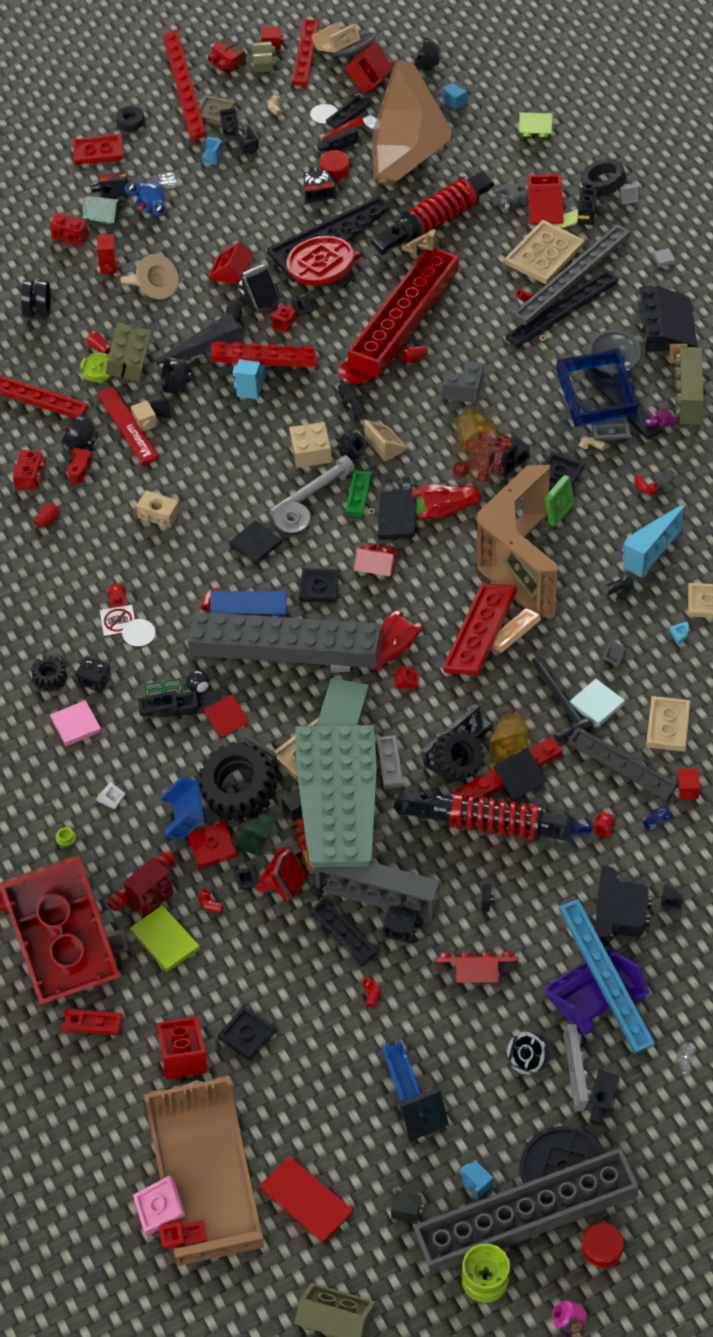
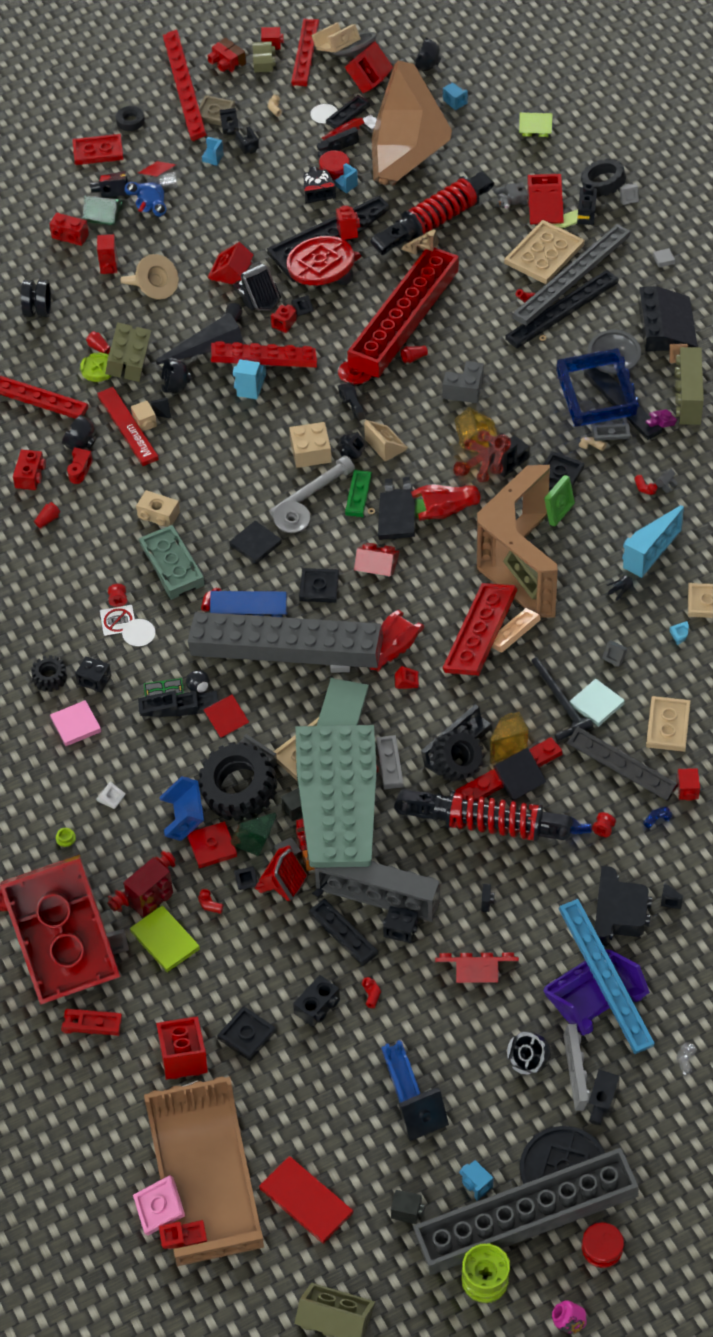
(156, 168): none -> red sticker
(172, 561): none -> sand green piece
(312, 999): none -> black brick
(347, 222): none -> red brick
(348, 180): none -> dark azure panel

